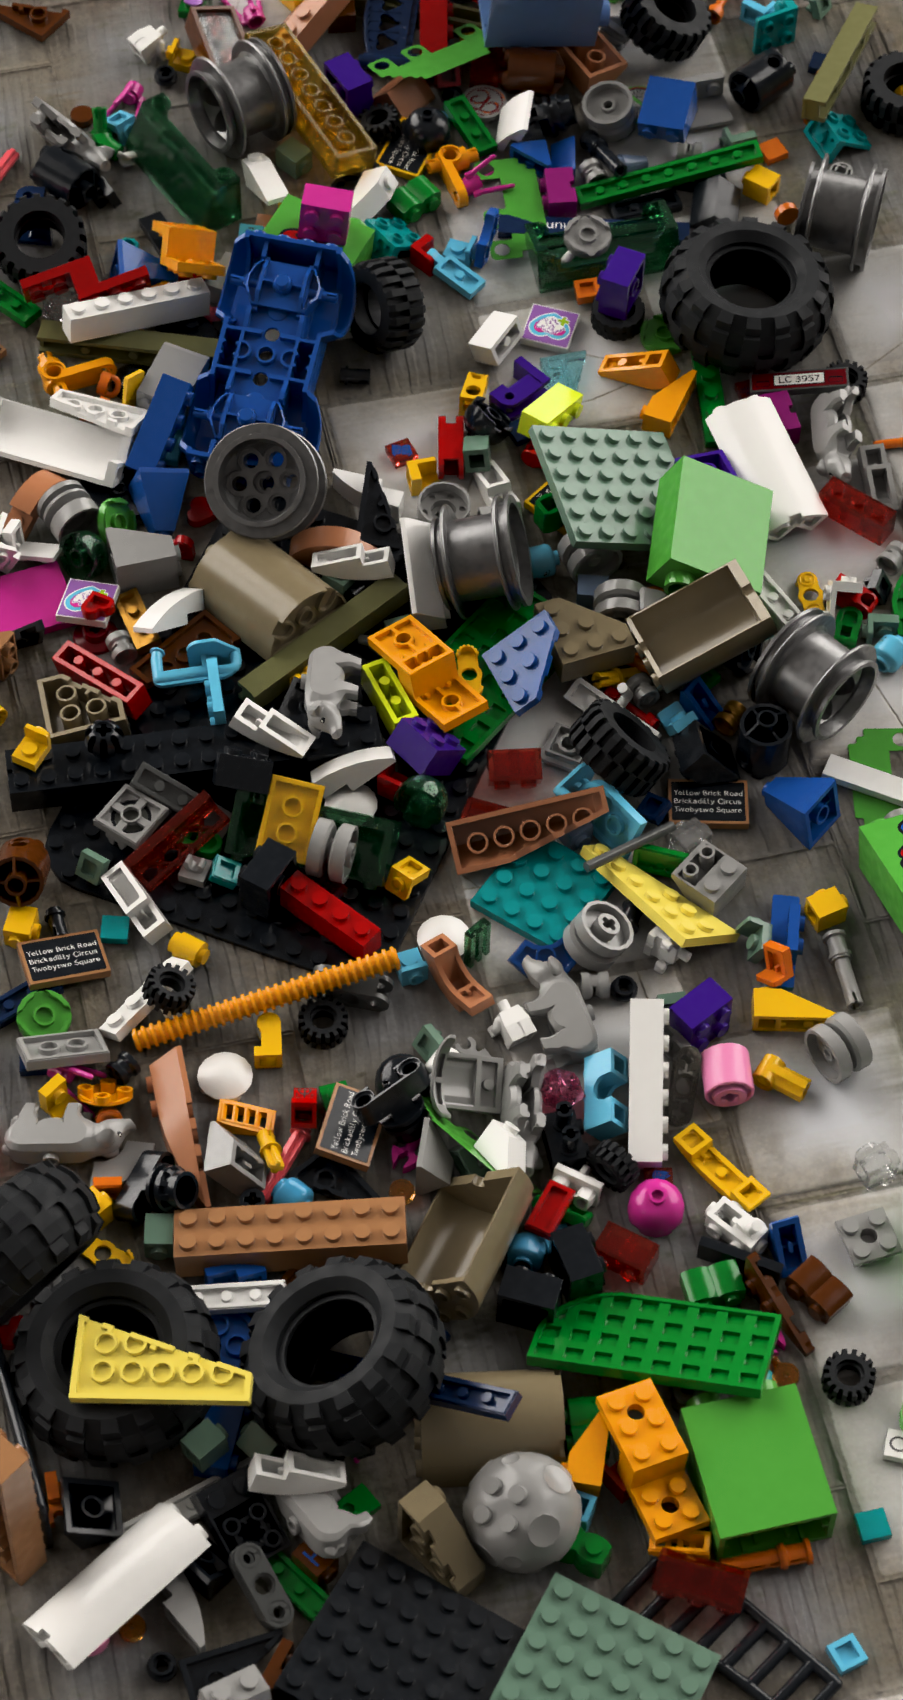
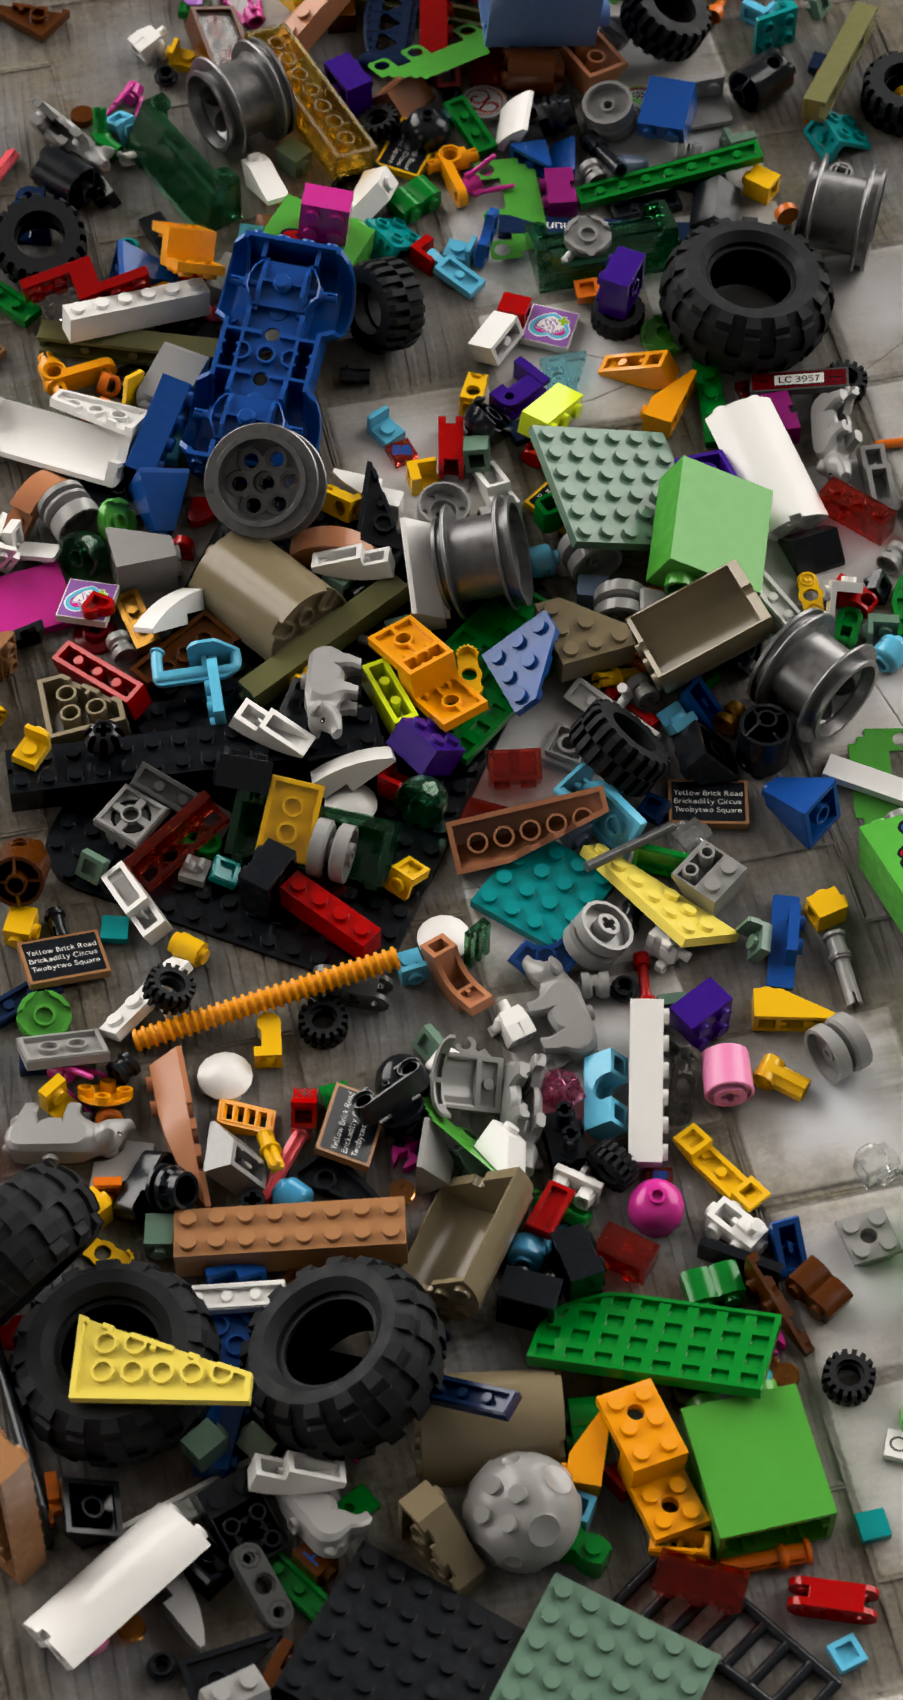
(341, 504): none -> yellow leg
(383, 428): none -> medium azure bracket
(516, 305): none -> red panel
(642, 964): none -> red bar
(773, 151): orange tile -> none
(778, 964): orange bracket -> none
(813, 549): none -> black slope
(831, 1600): none -> red piece

